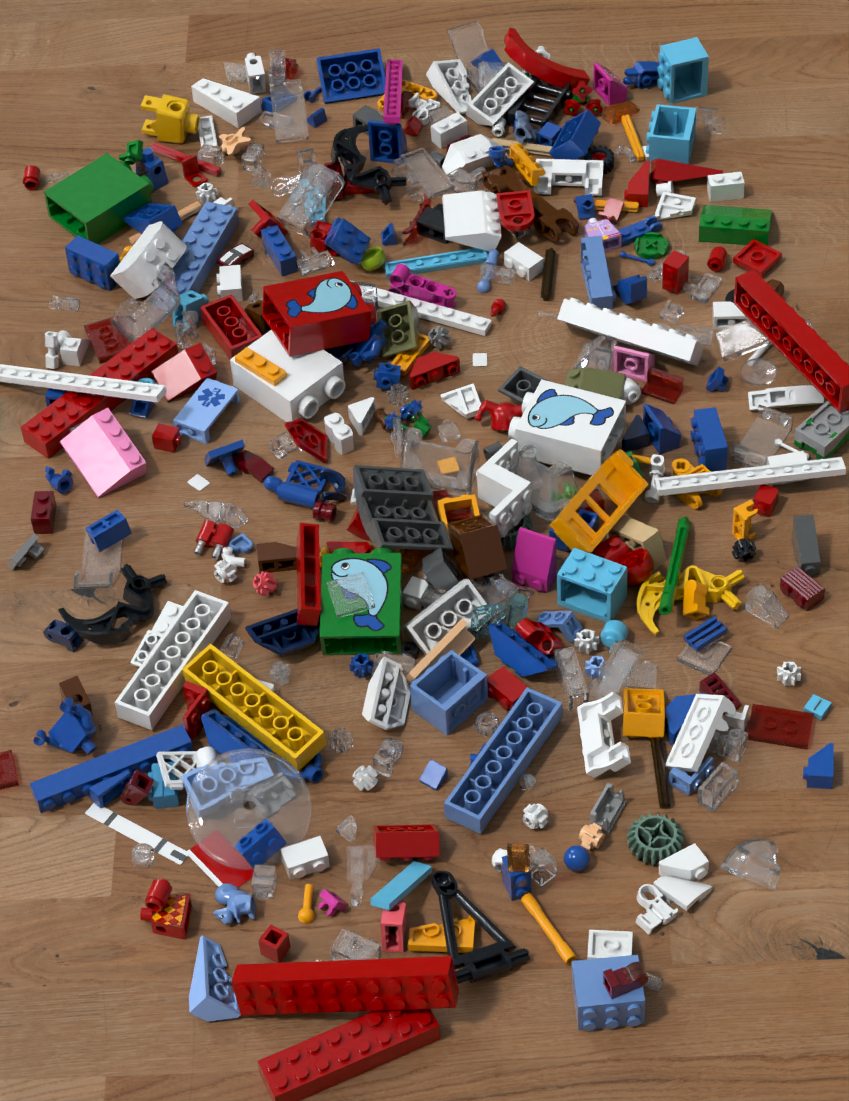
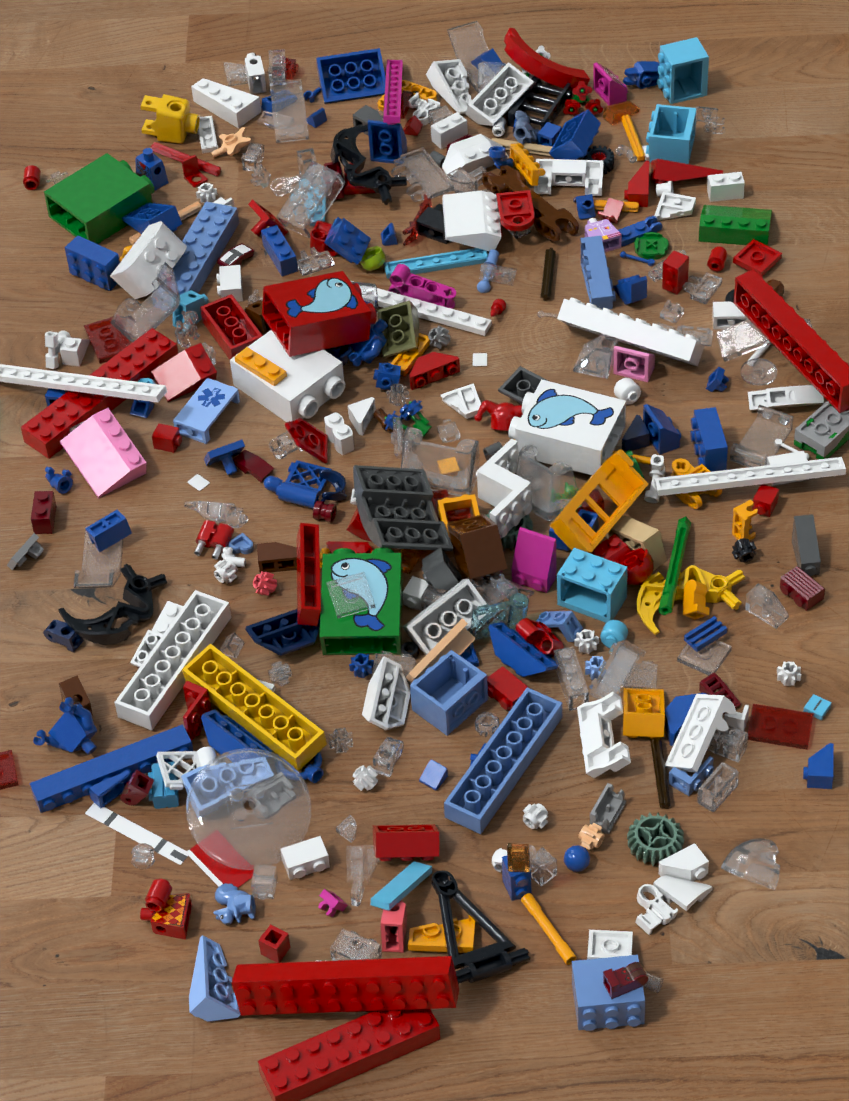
(64, 303): clear bar -> none
(133, 152): green bracket -> none
(211, 153): clear bracket -> none
(260, 843): blue bracket -> none
(306, 914): light orange bar -> none
(524, 260): white brick -> none
(527, 782): clear hinge -> none
(597, 381): olive slope -> none
(663, 385): clear red panel -> none

